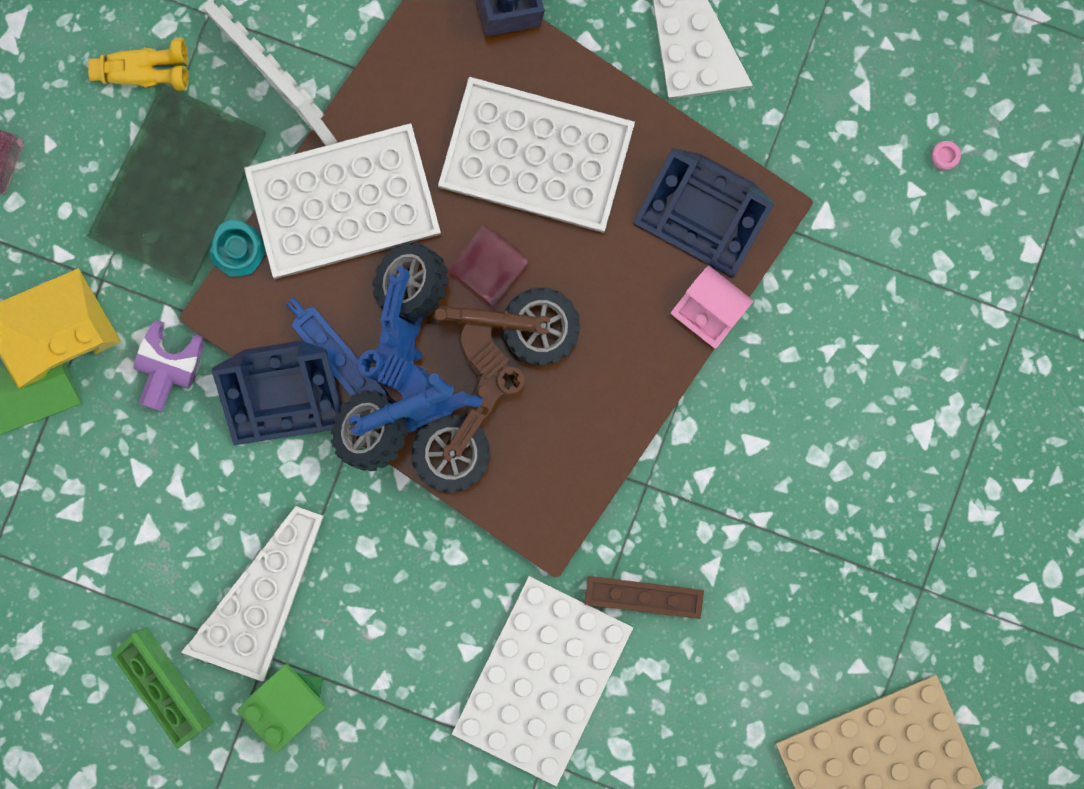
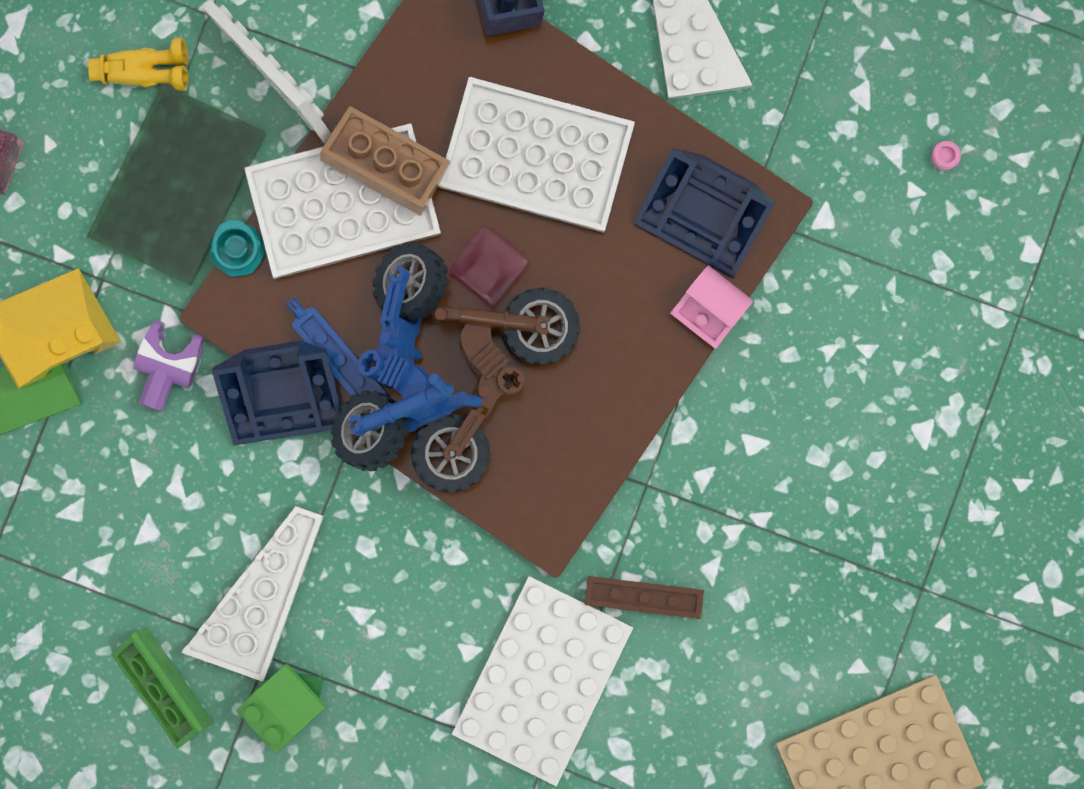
(384, 160): none -> medium nougat slope

